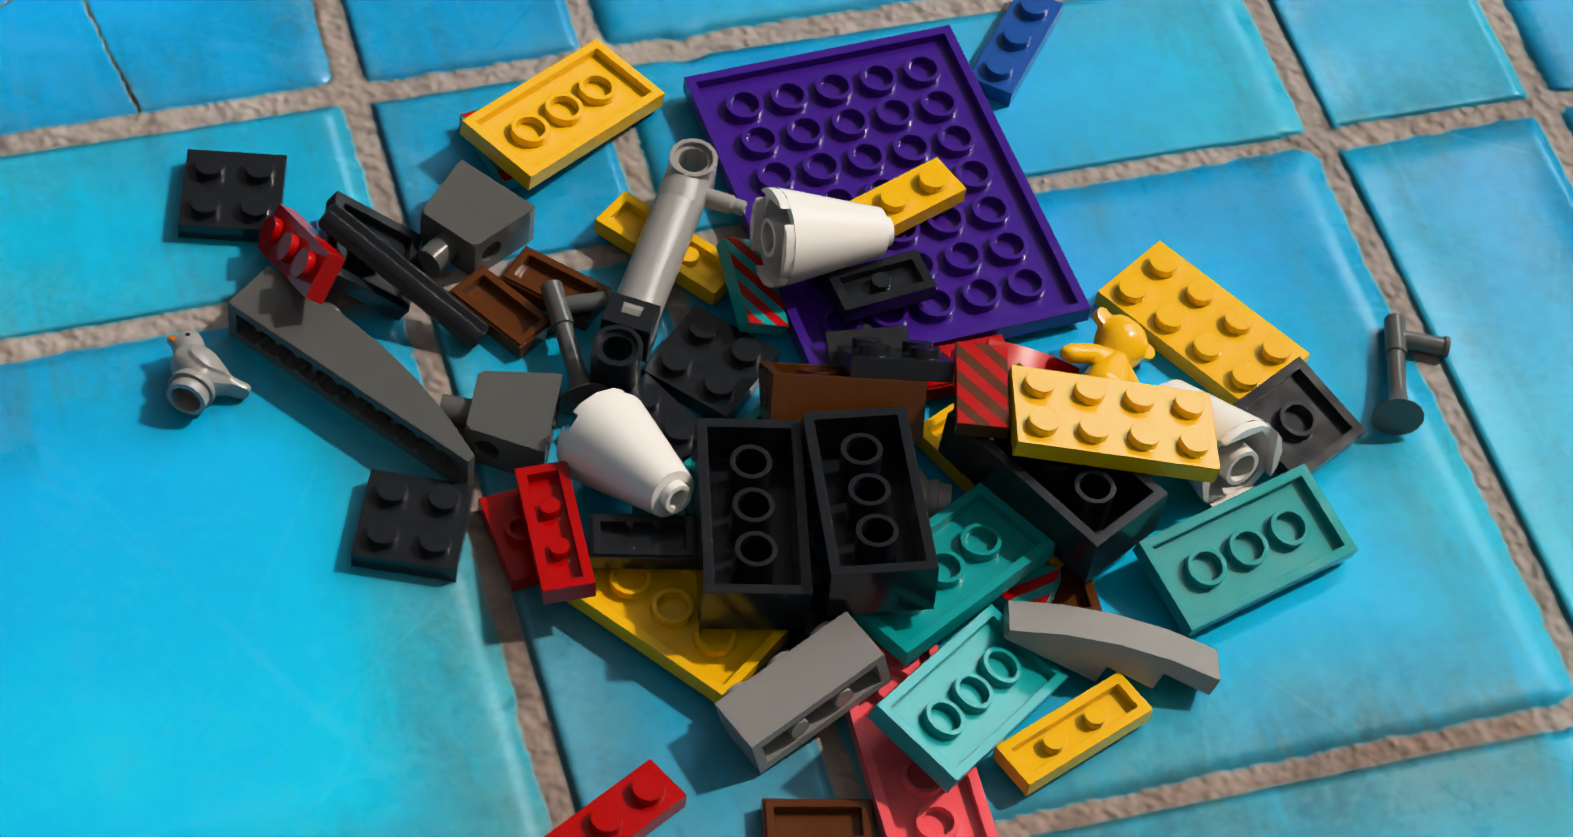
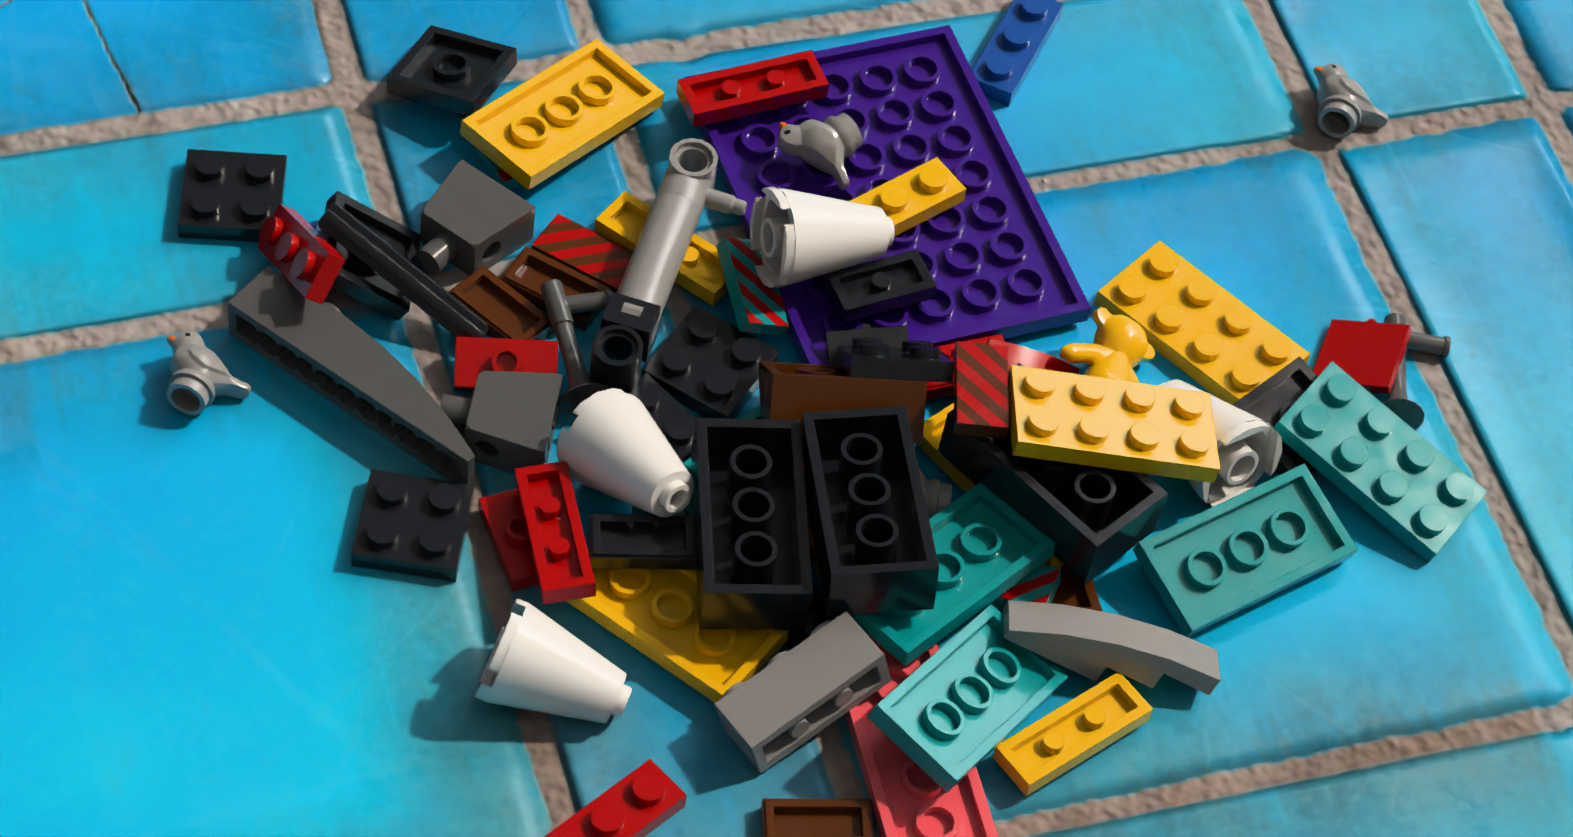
(451, 71): none -> black plate
(500, 354): none -> red plate
(550, 671): none -> white cone
(584, 251): none -> tile
(752, 88): none -> red plate
(822, 144): none -> light grey animal
(1343, 103): none -> light grey animal
(1365, 351): none -> red piece
(1379, 461): none -> teal plate

